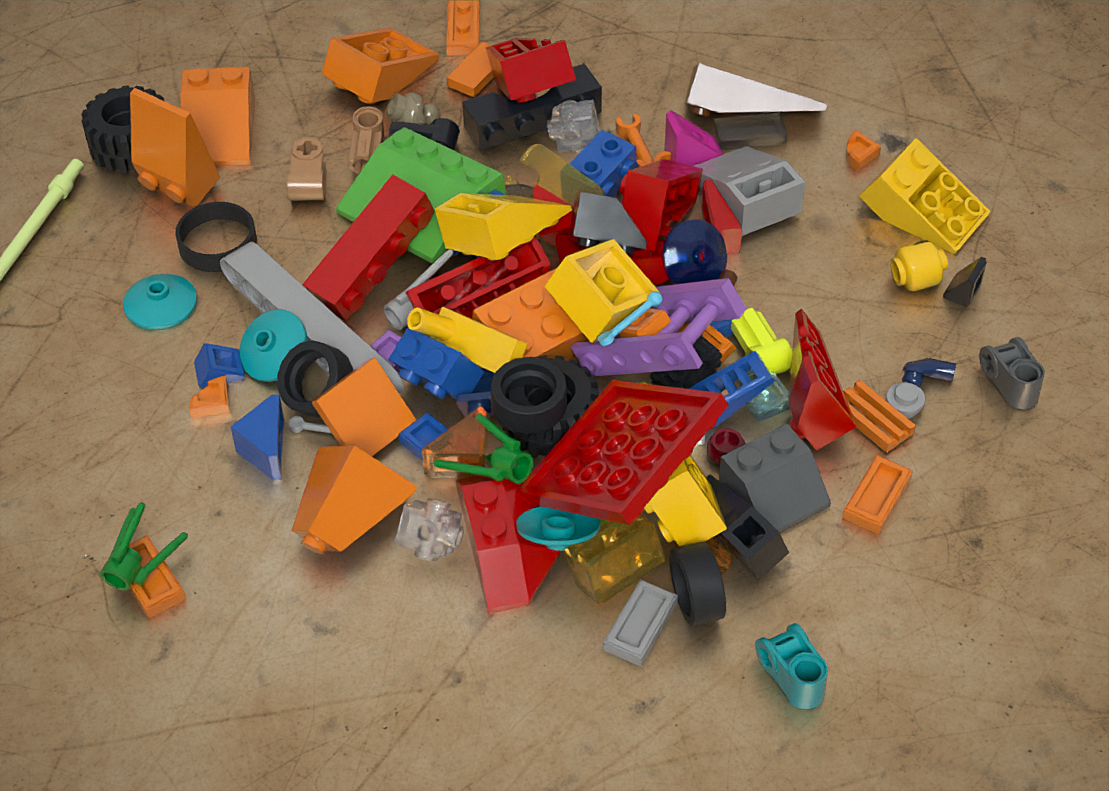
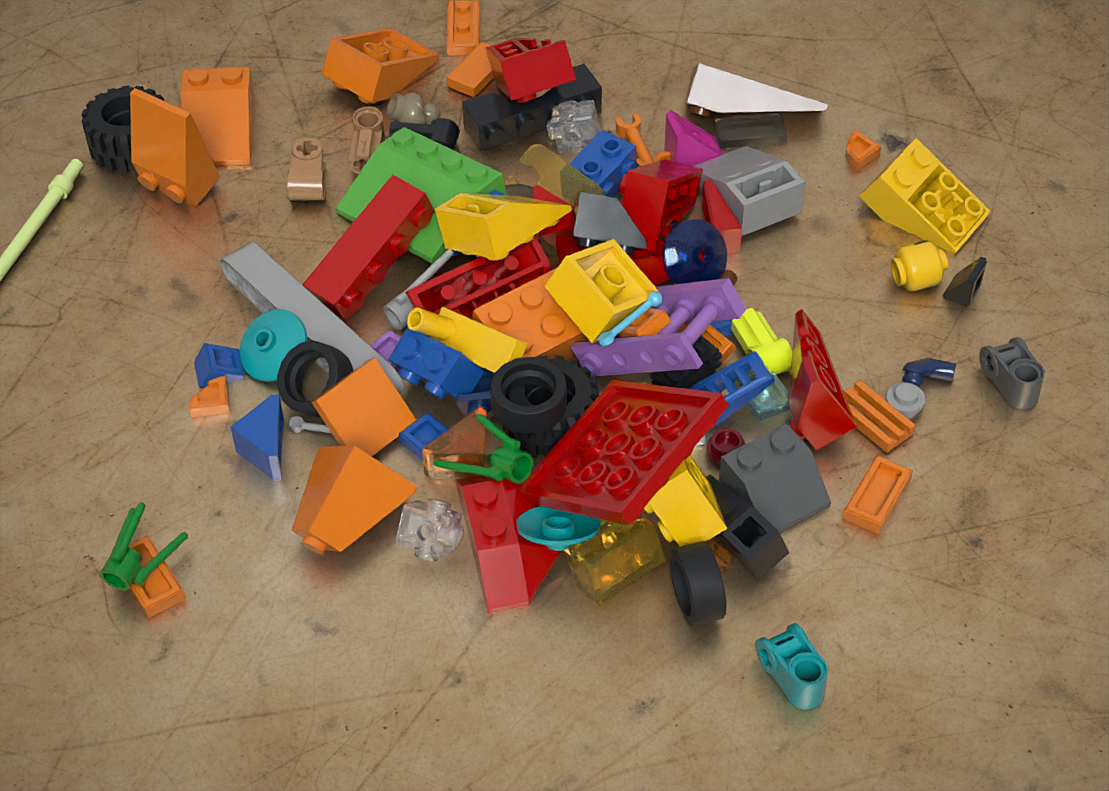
(160, 301): teal dish -> none
(205, 213): black tyre -> none
(640, 623): light grey tile -> none

